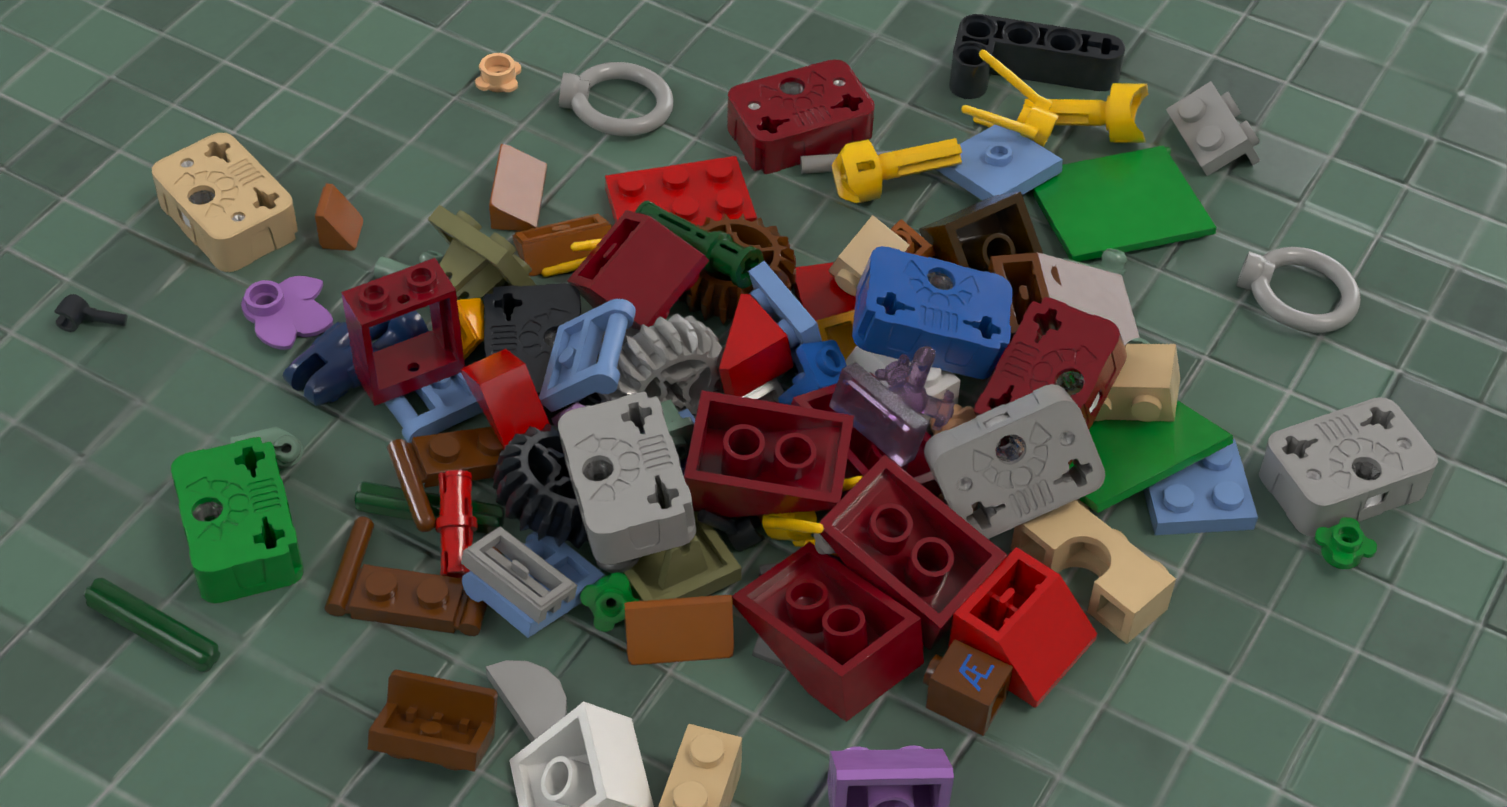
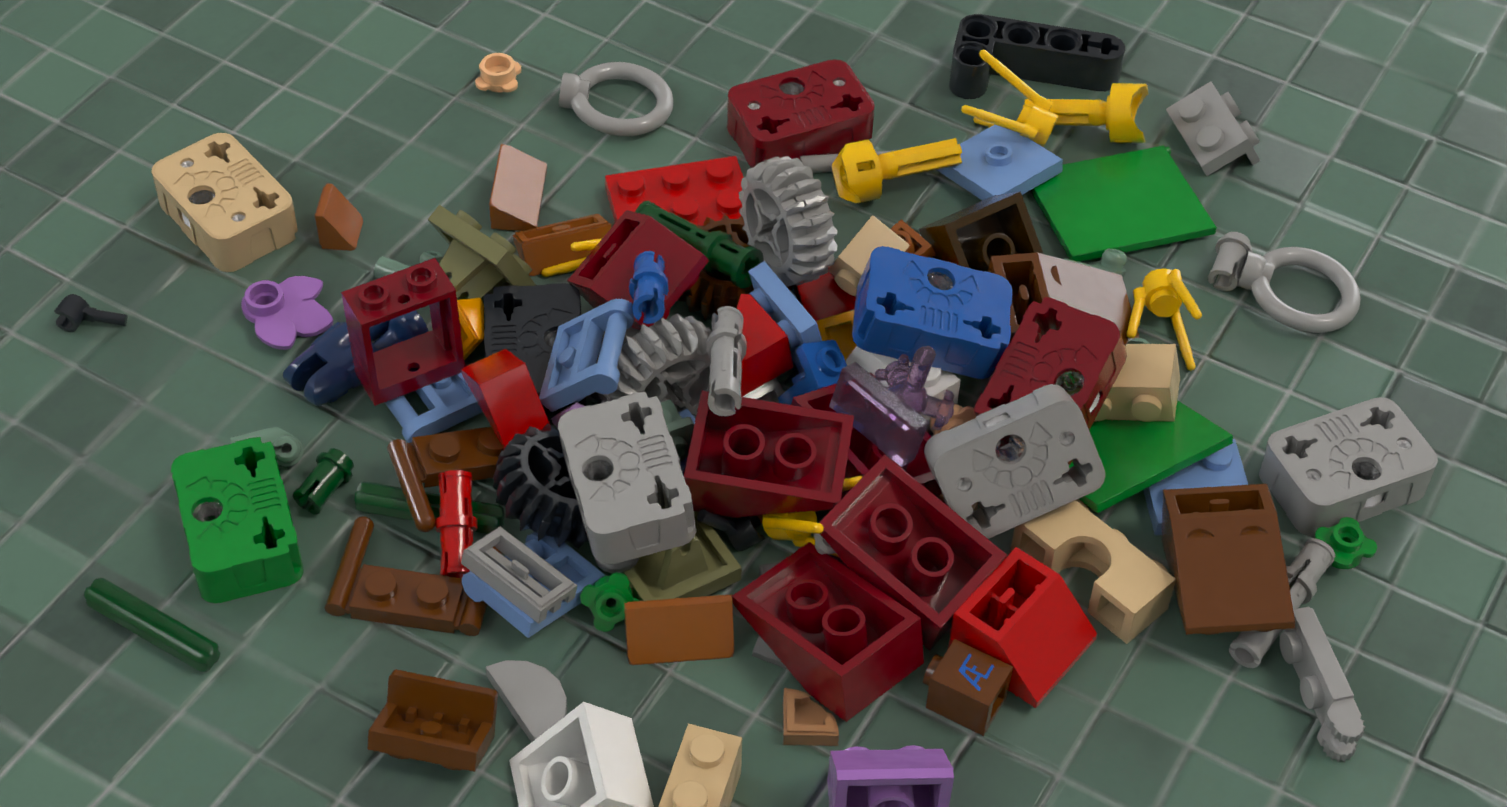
(324, 480): none -> dark green pin
(648, 287): none -> blue pin
(726, 350): none -> light grey pin
(788, 219): none -> light grey gear
(807, 721): none -> medium nougat tile
(1163, 296): none -> yellow plant
(1226, 559): none -> reddish brown slope
(1231, 254): none -> light grey pin
(1302, 578): none -> light grey pin
(1323, 685): none -> light grey hinge

